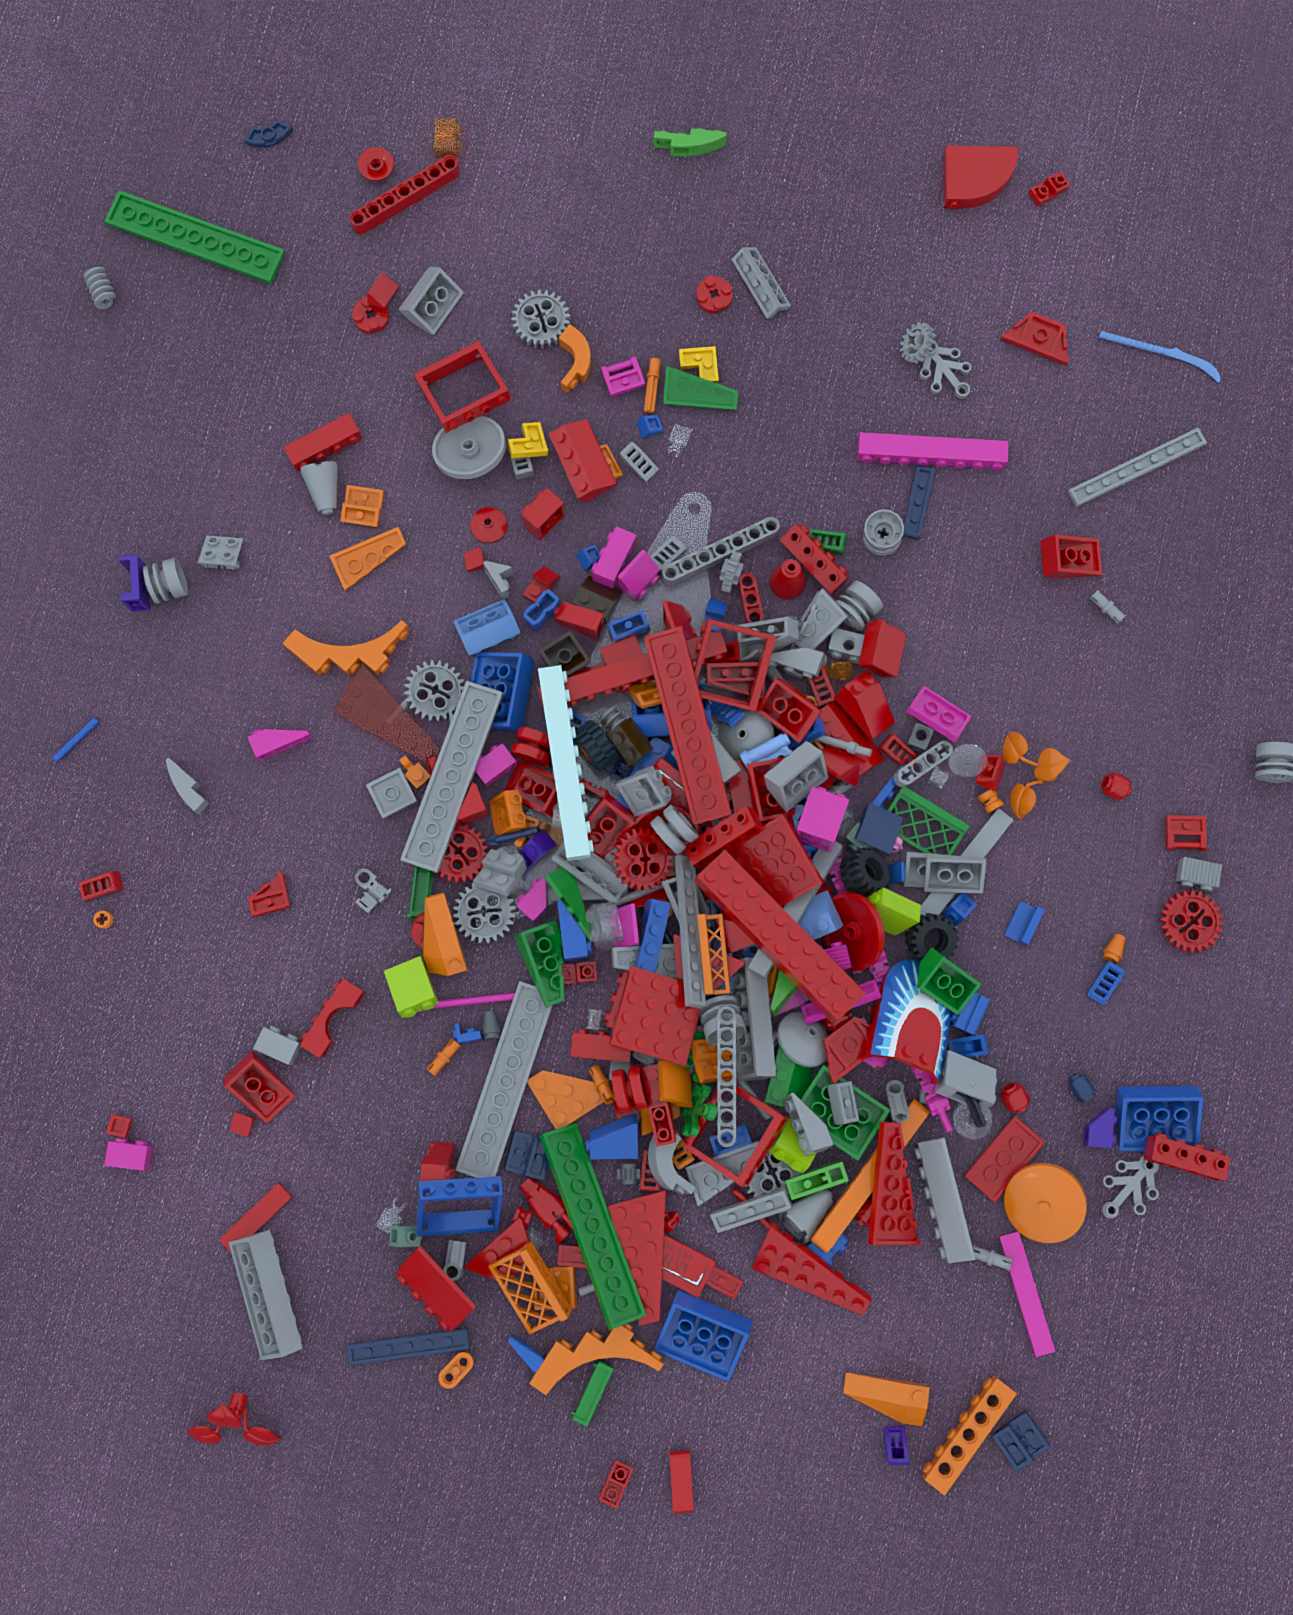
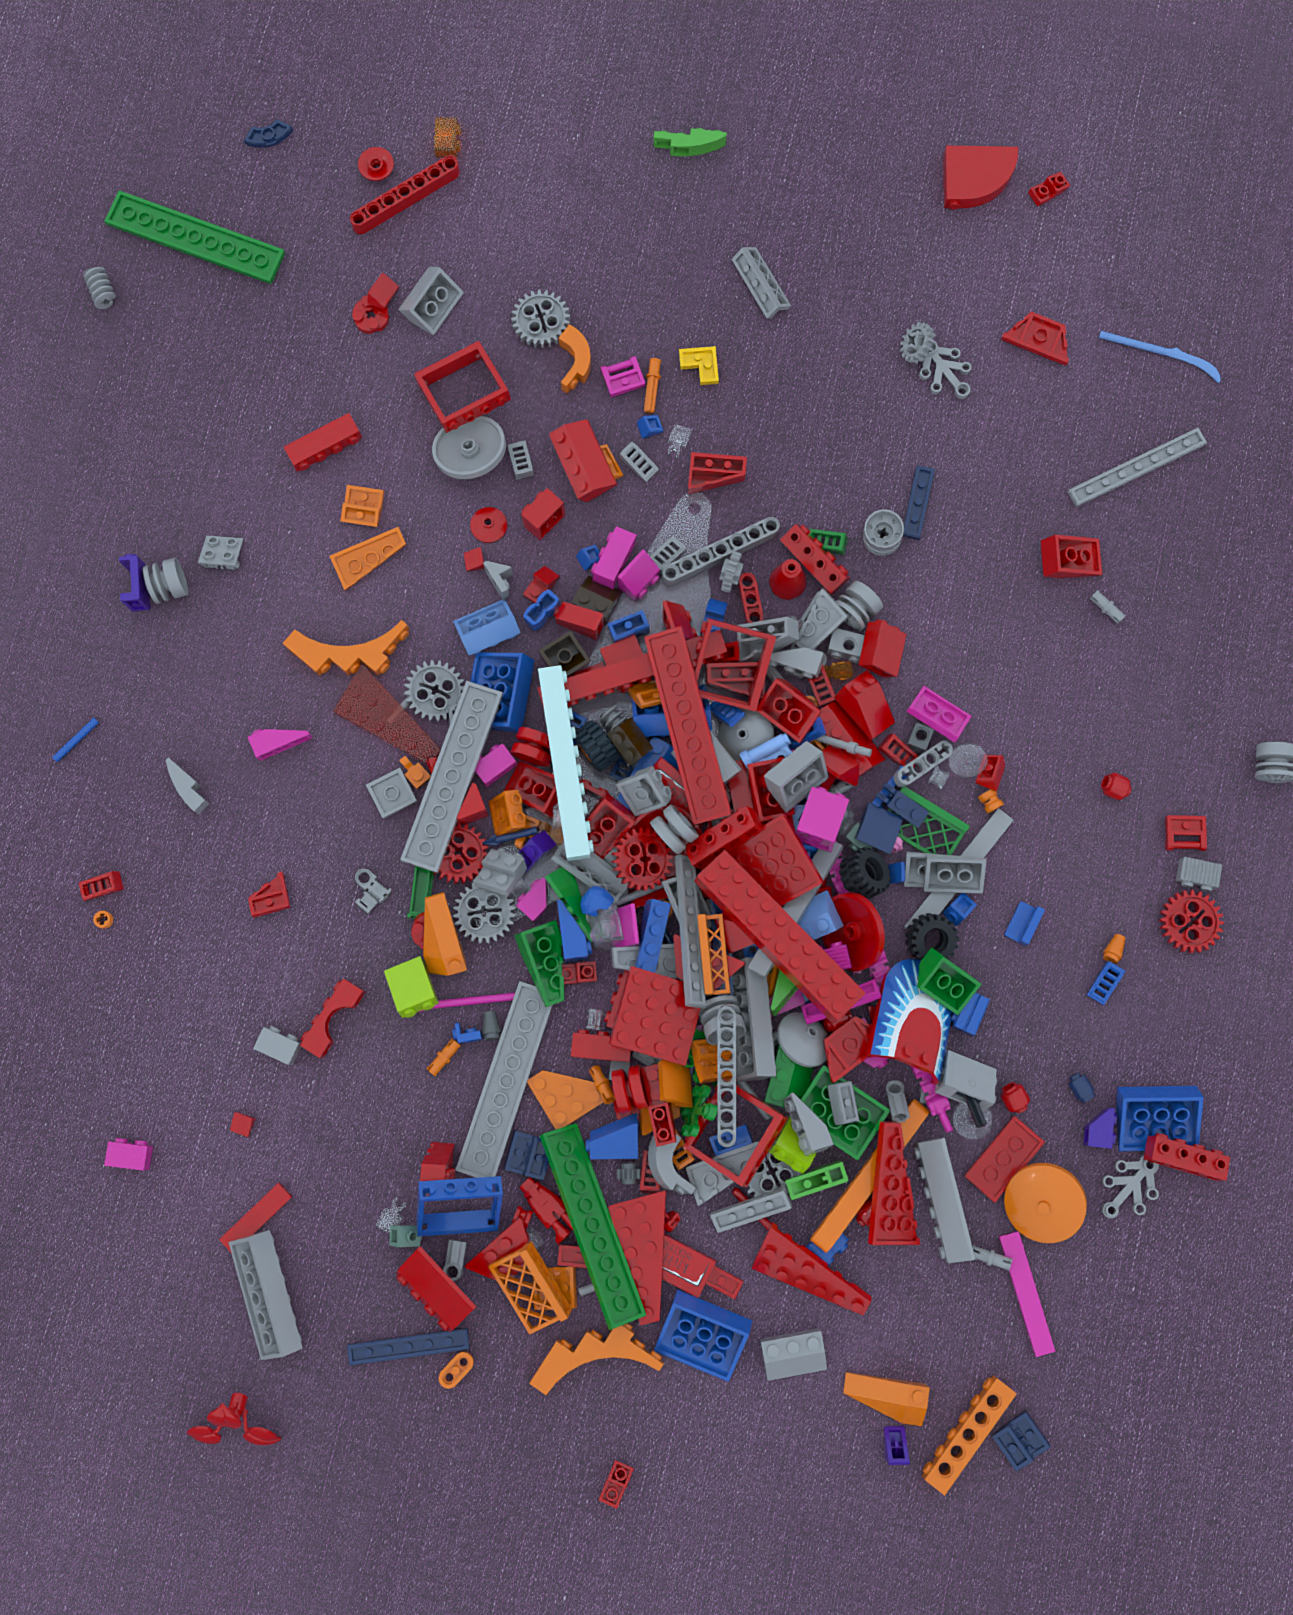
(119, 1126): red plate -> none
(258, 1087): red slope -> none
(322, 485): light grey cone -> none
(527, 1353): blue slope -> none
(531, 445): yellow plate -> none
(593, 1392): green container -> none
(594, 899): none -> blue hair
(681, 1481): red beam -> none
(692, 390): green wing -> none
(715, 304): red plate -> none
(715, 471): none -> red wedge
(793, 1354): none -> light grey slope
(807, 1214): light grey cone -> none
(895, 911): lime brick -> none
(903, 806): none -> dark blue hinge
(932, 451): dark pink brick -> none
(969, 1046): blue slope -> none
(1049, 767): orange plant -> none

